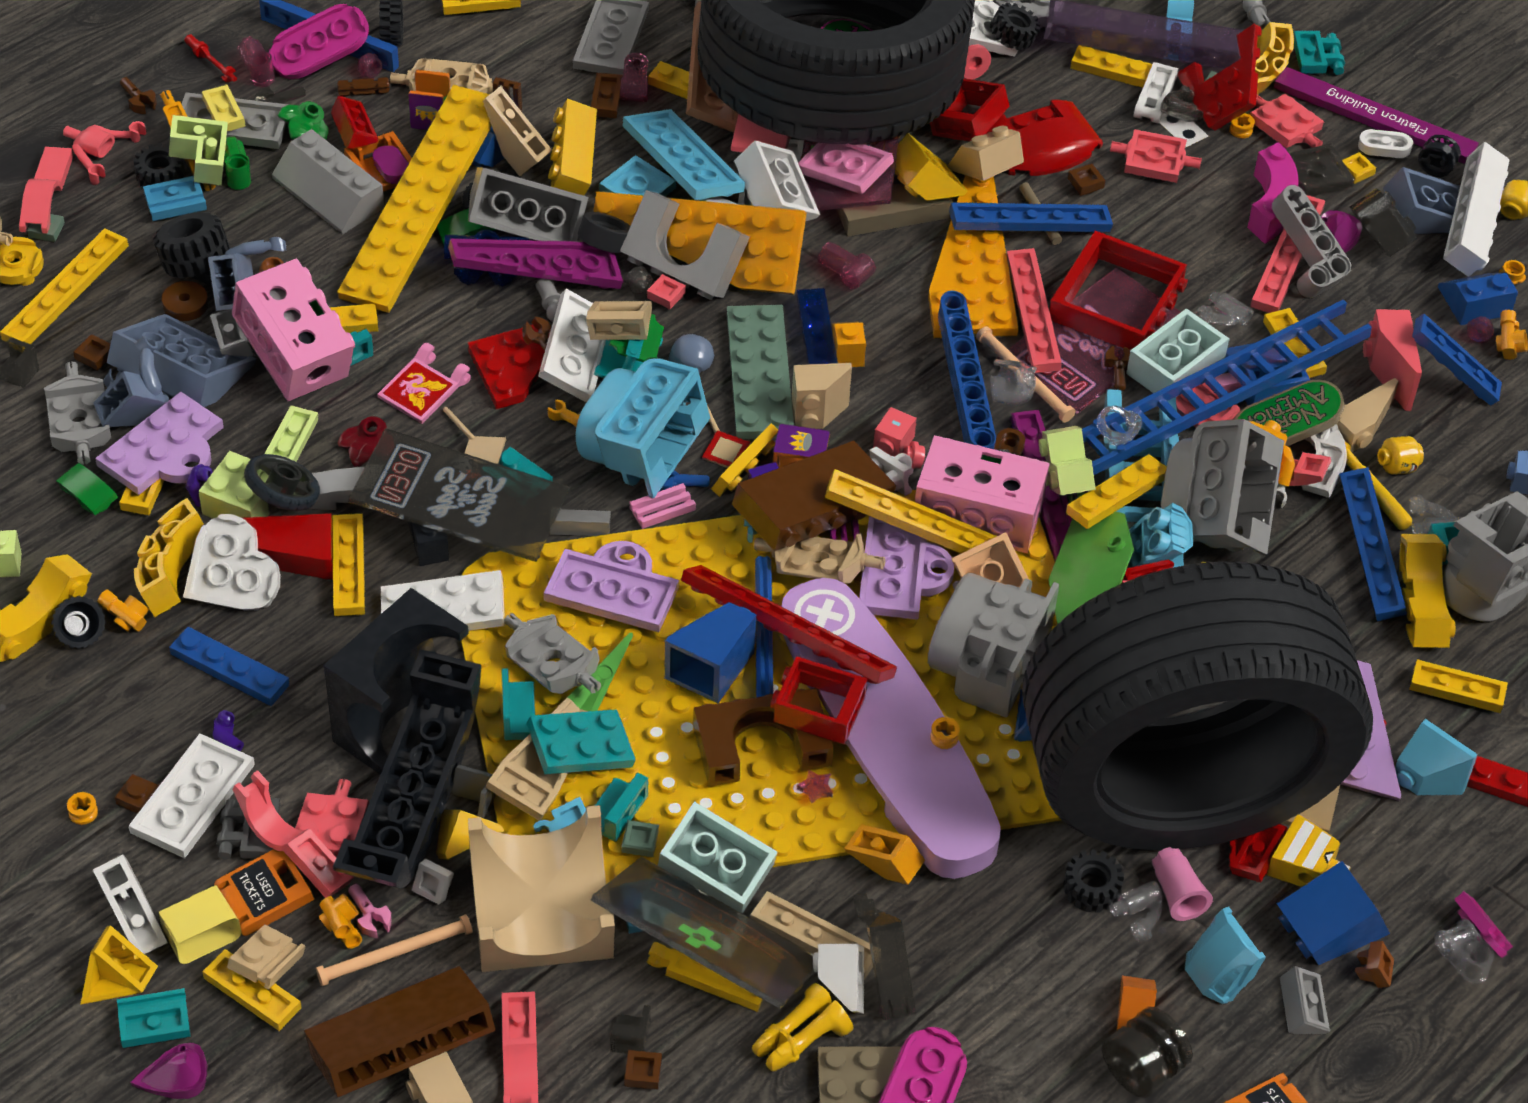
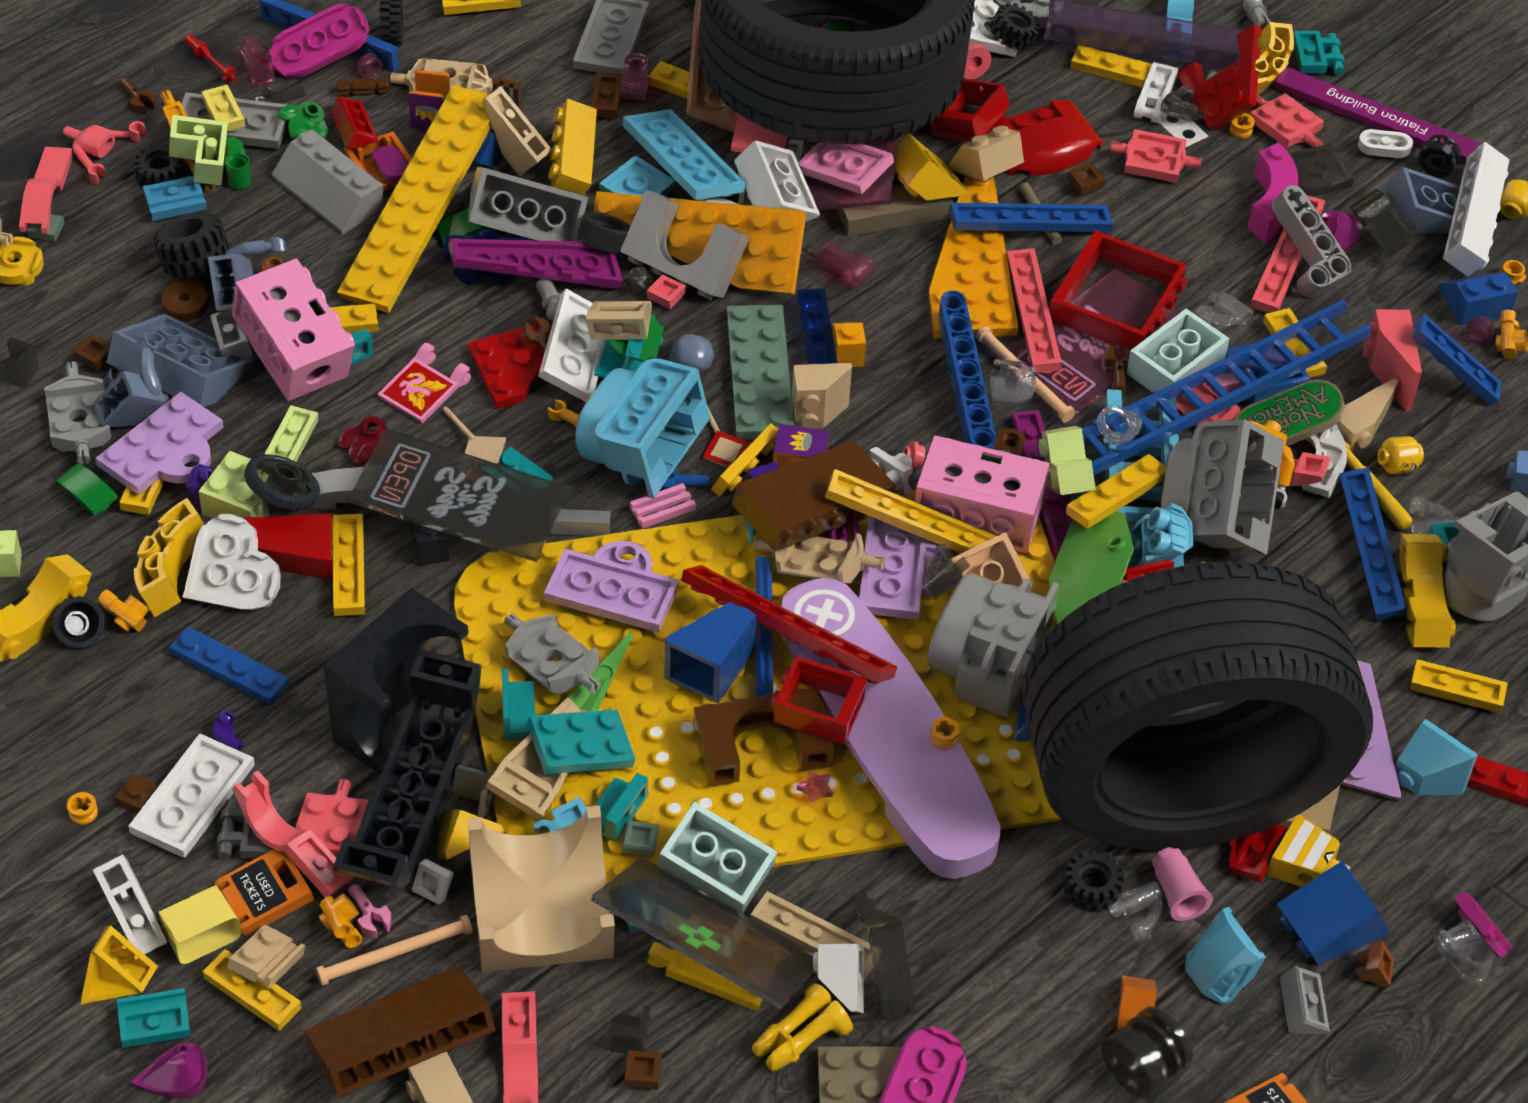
(65, 287): yellow plate -> none
(470, 598): white plate -> none
(886, 853): light orange slope -> none
(894, 432): coral brick -> none
(940, 579): none -> clear smoke plant
(1359, 167): yellow tile -> none

